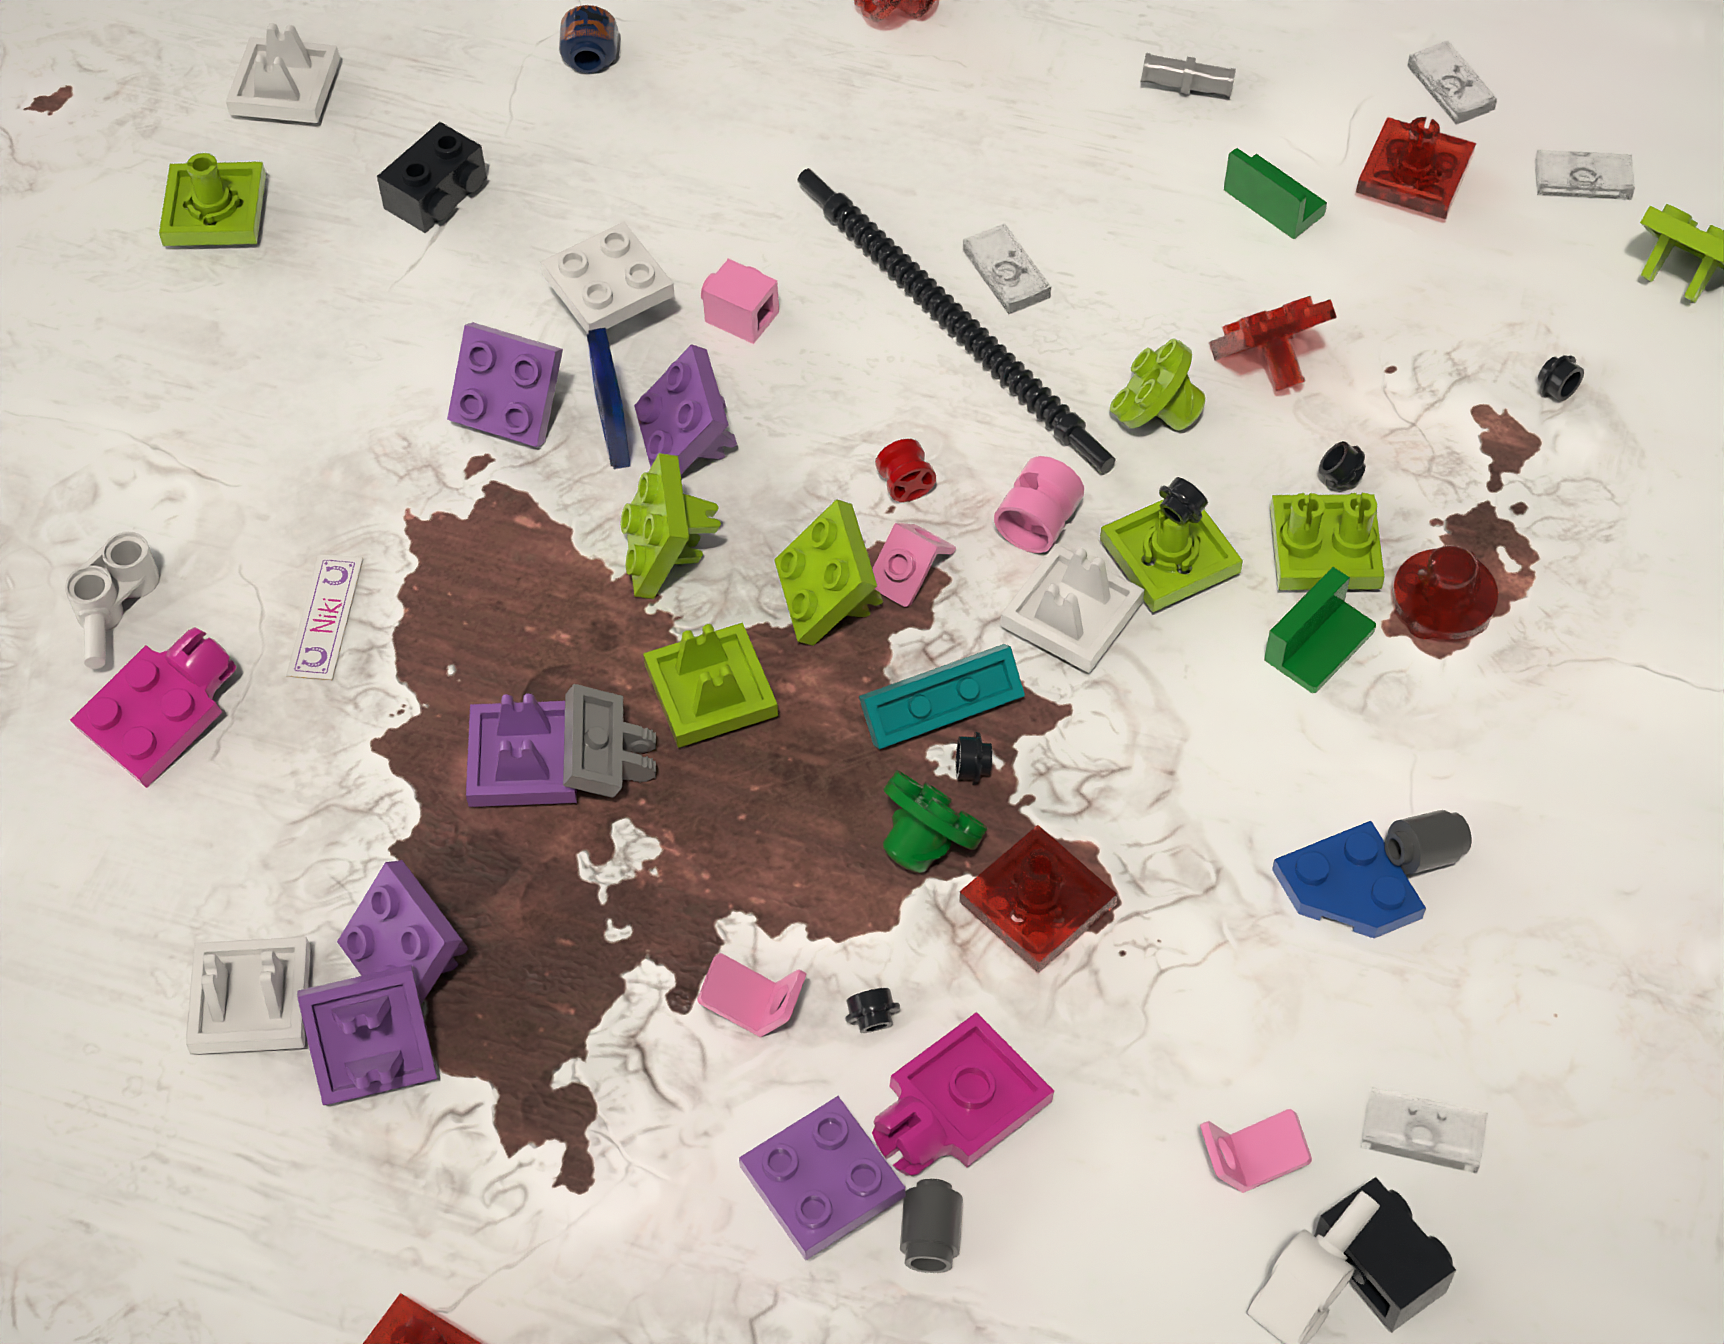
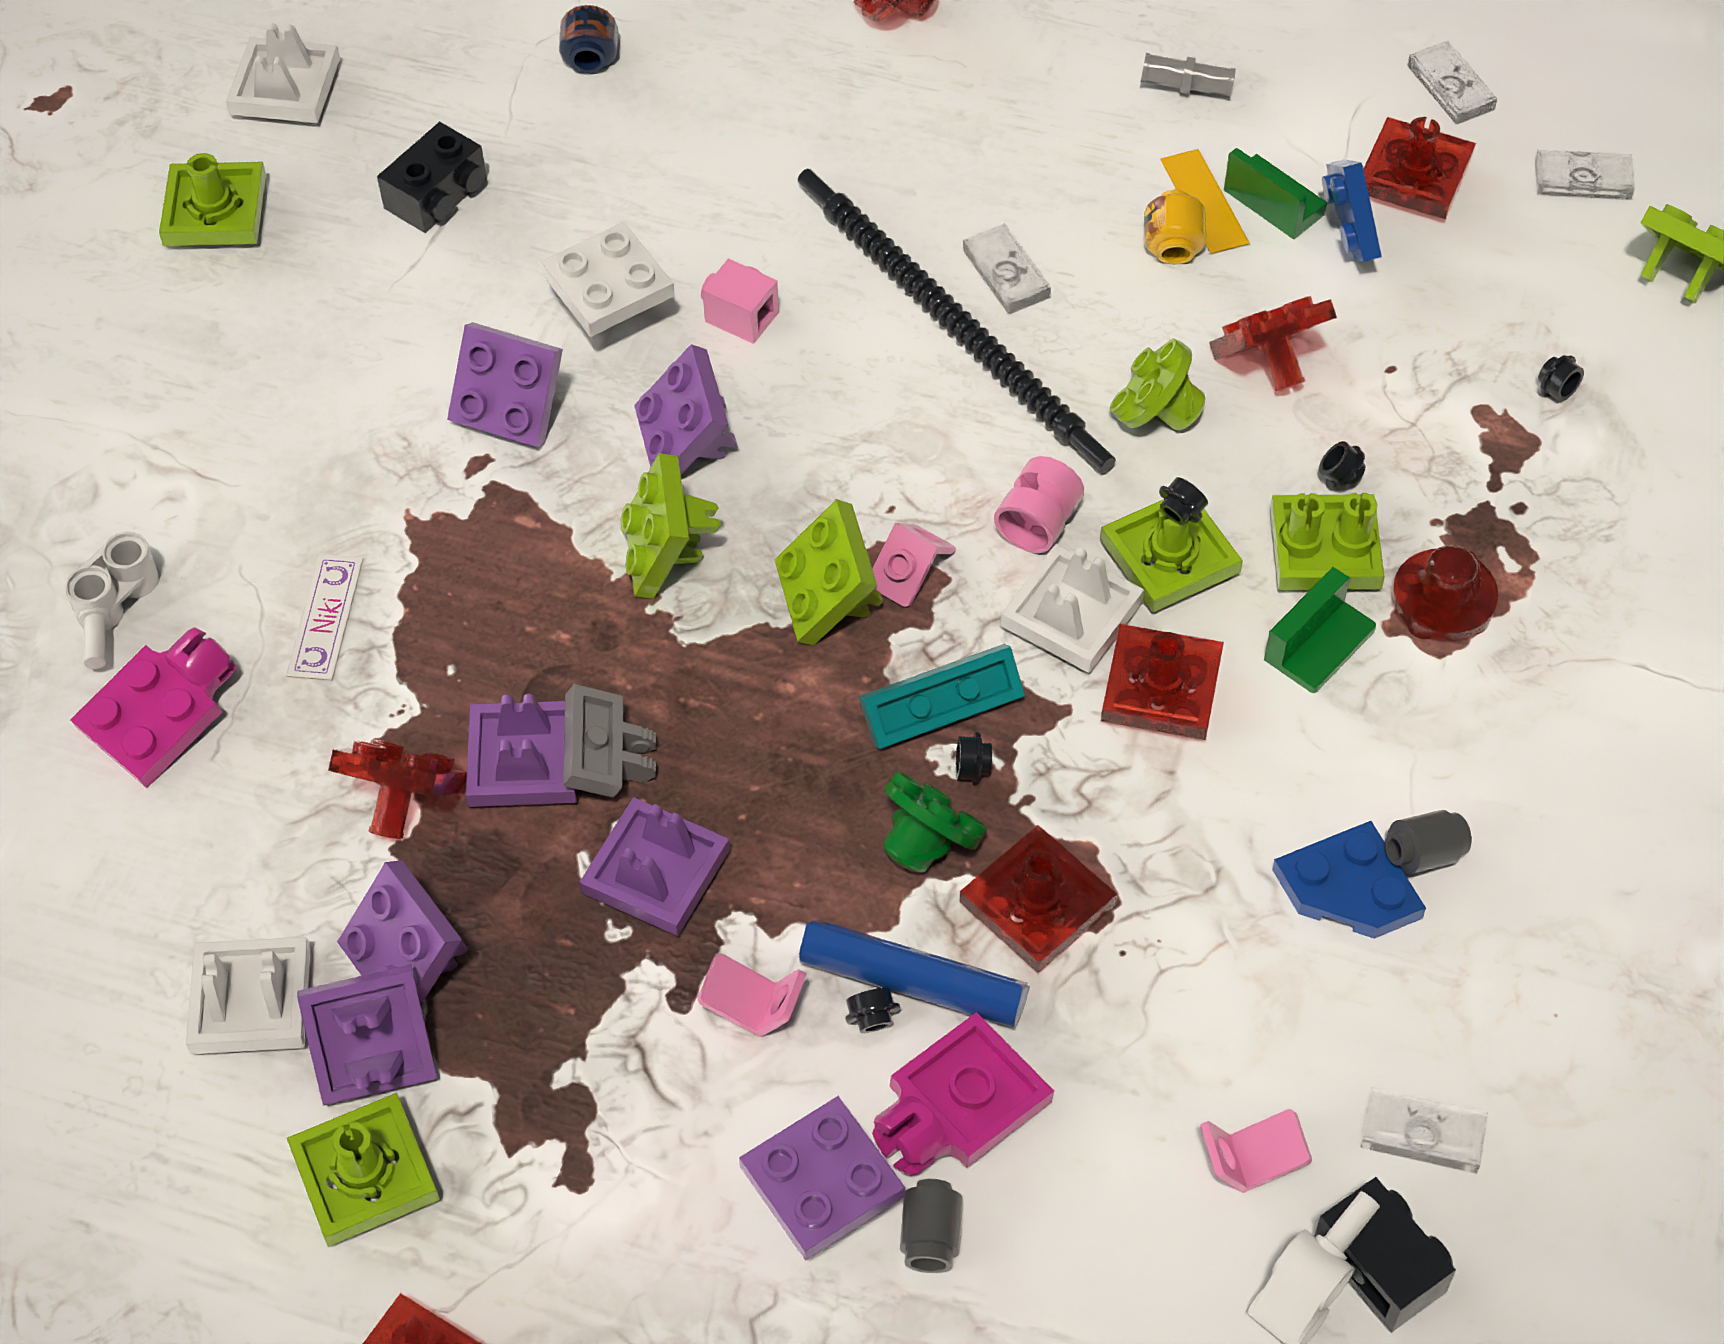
(356, 1151): none -> lime plate
(398, 778): none -> clear red plate
(608, 398): clear blue tile -> none
(655, 866): none -> medium lavender plate
(710, 684): lime plate -> none
(906, 470): red wheel -> none
(913, 972): none -> blue brick
(1165, 666): none -> clear red plate
(1175, 227): none -> yellow head
(1191, 174): none -> yellow sticker
(1349, 192): none -> blue plate

